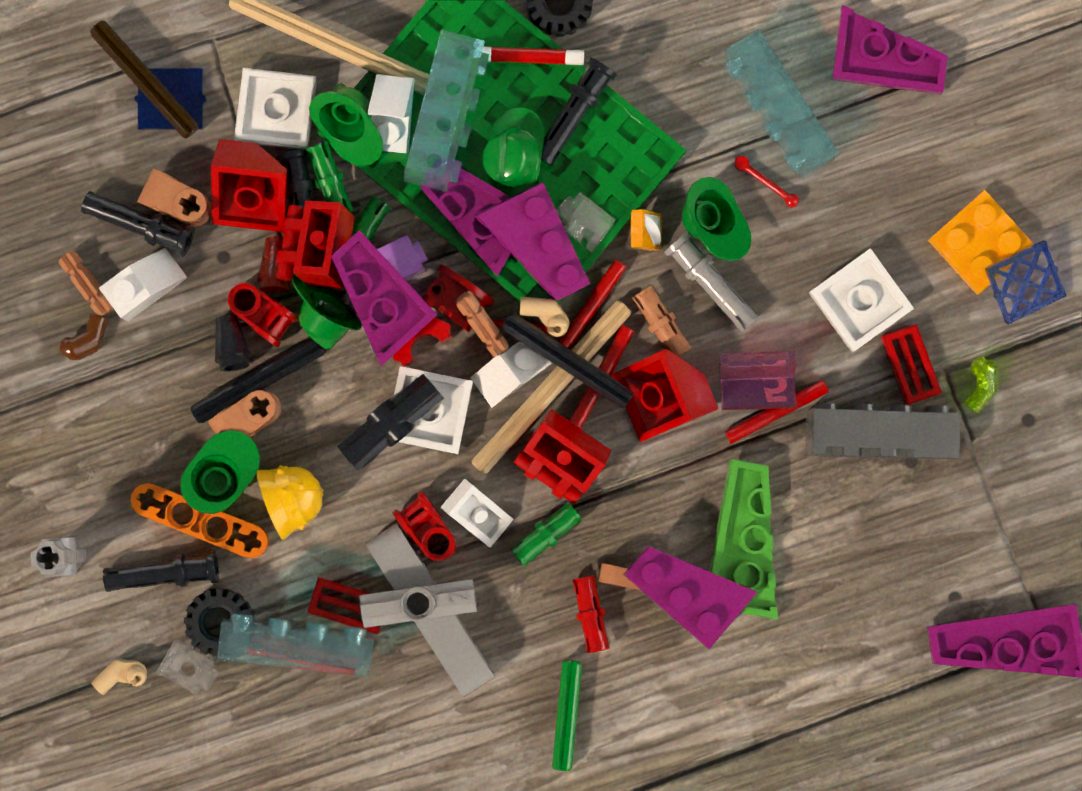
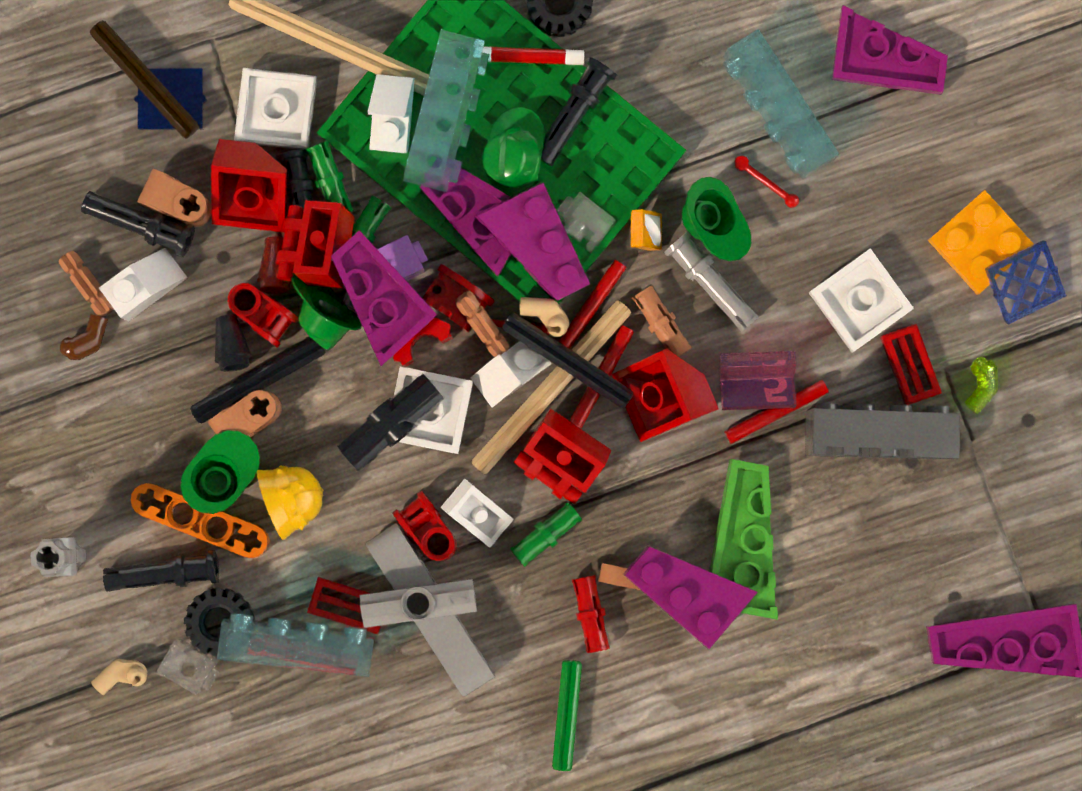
(347, 125): green piece -> none

